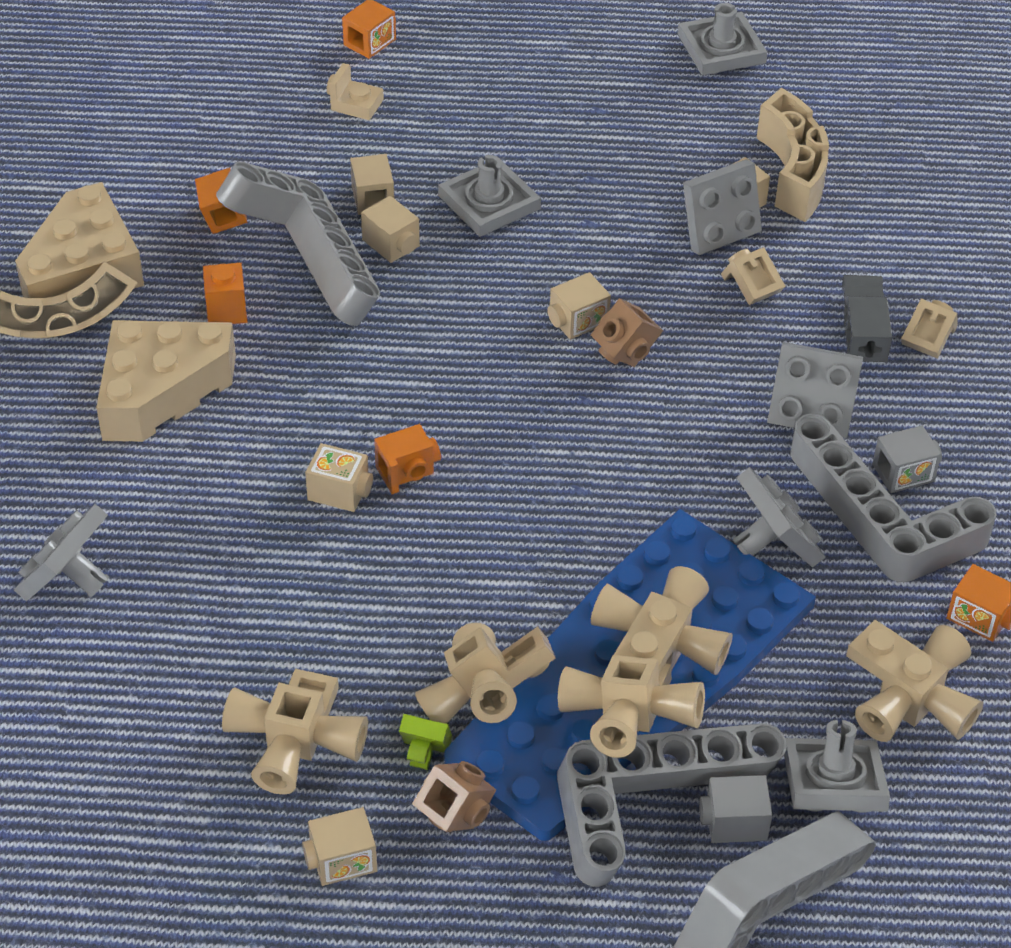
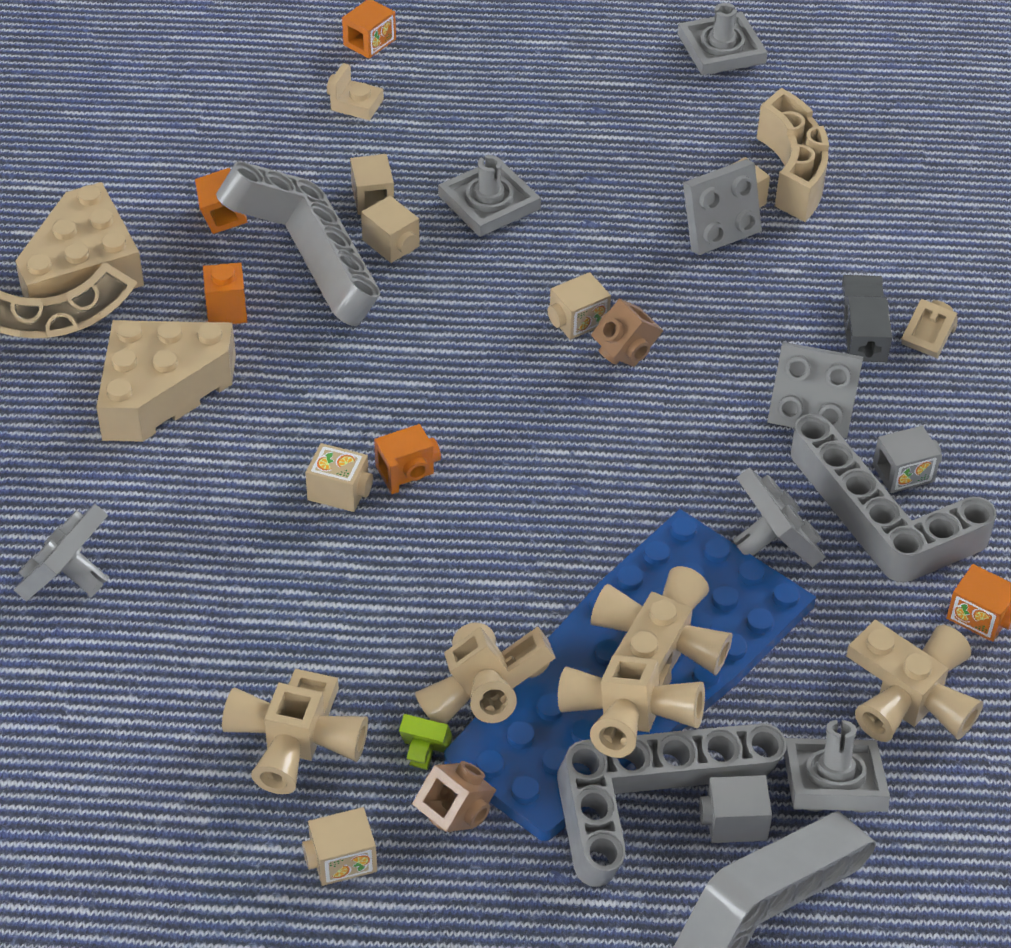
(754, 274): tan bracket -> none

